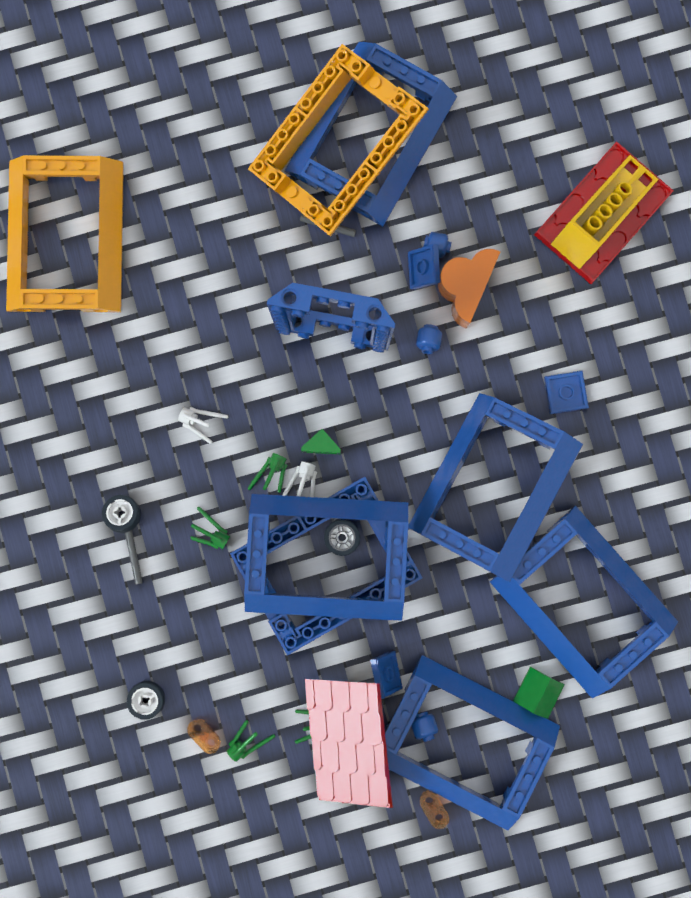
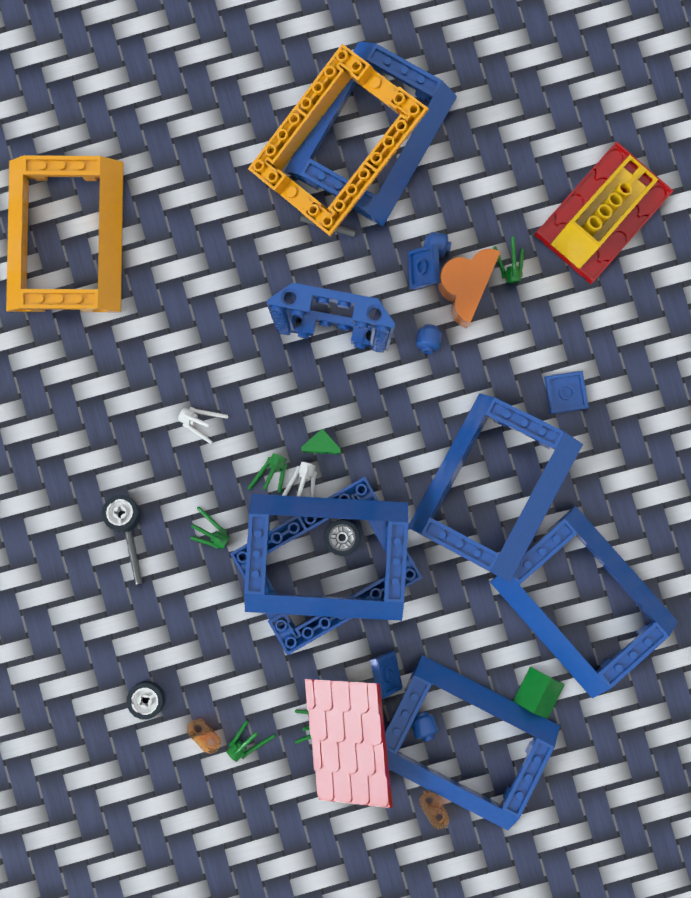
(513, 272): none -> green plant

